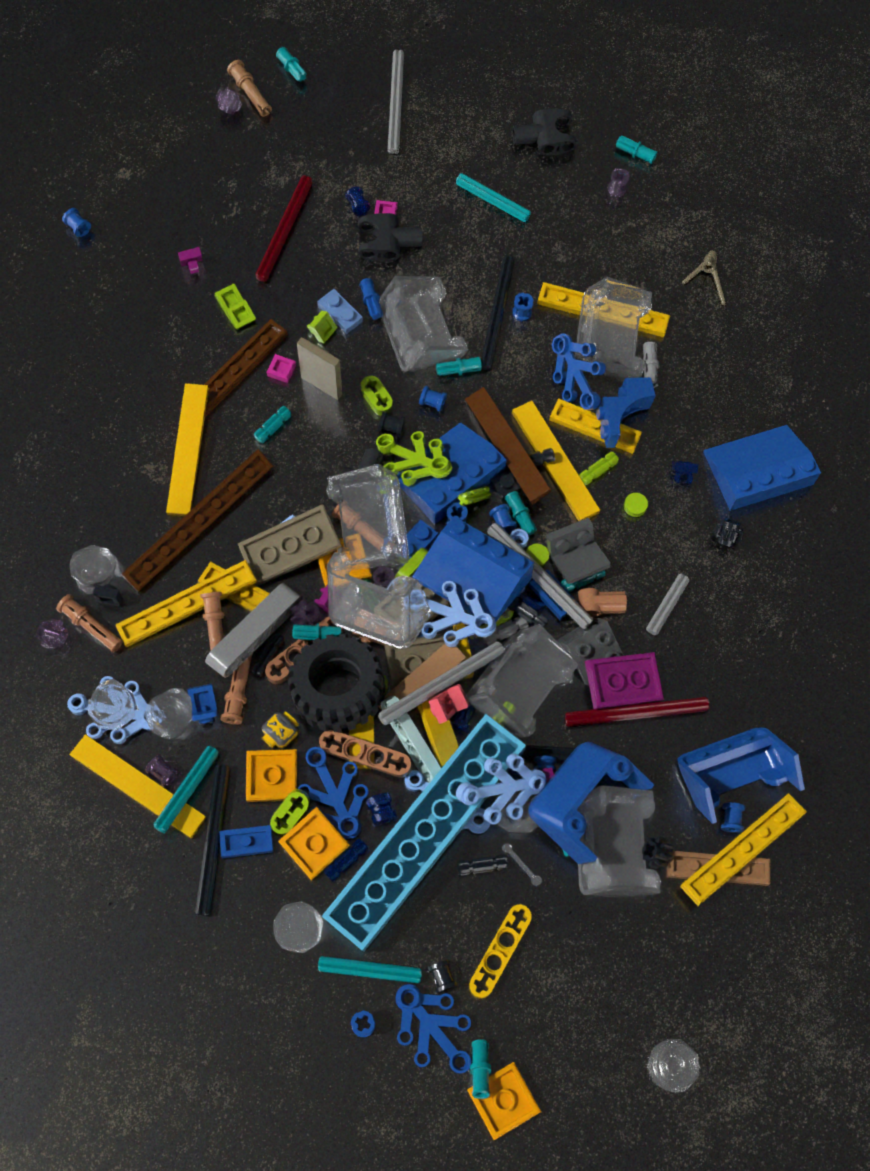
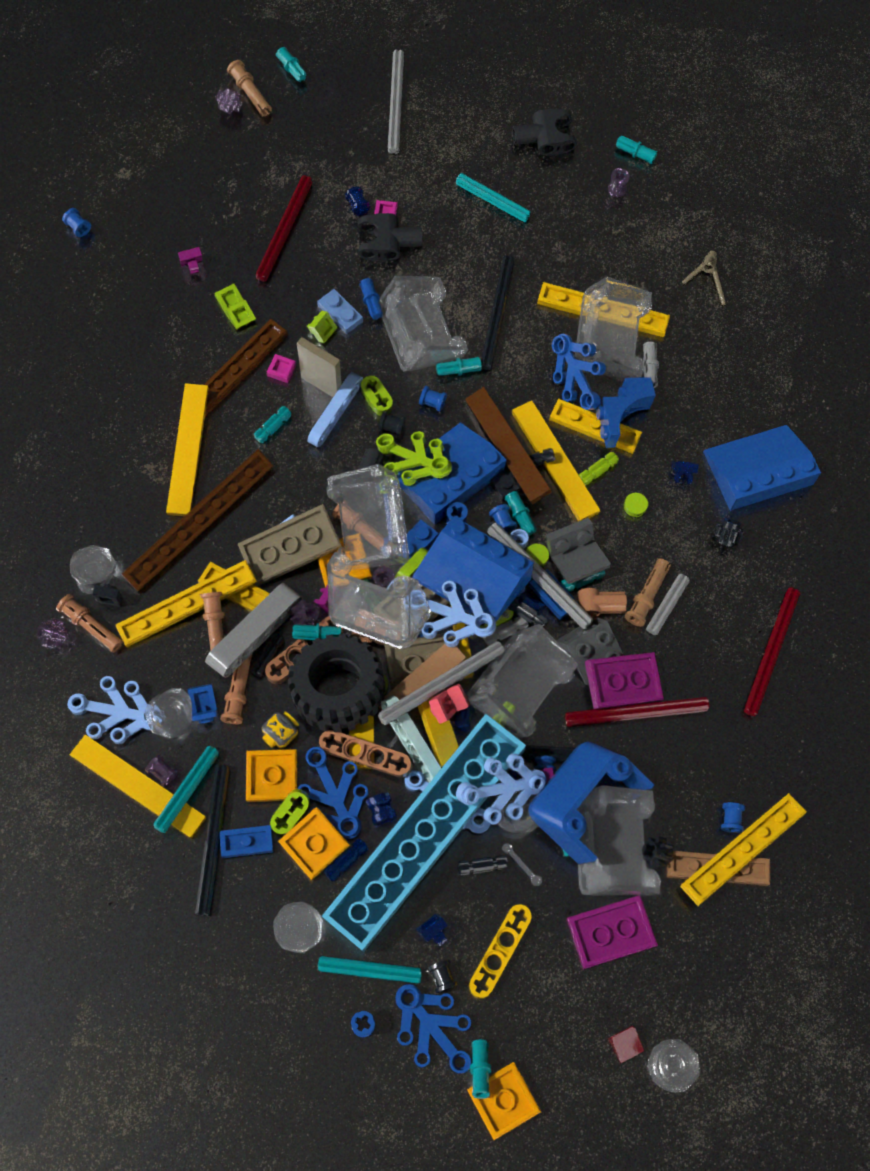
(111, 705): clear hat -> none
(335, 409): none -> light blue beam
(433, 929): none -> clear blue tile
(474, 496): lime axle -> none
(522, 307): blue bush -> none
(611, 932): none -> magenta tile
(626, 1044): none -> slope
(644, 601): none -> medium nougat pin
(735, 763): blue windscreen -> none
(772, 651): none -> dark red axle

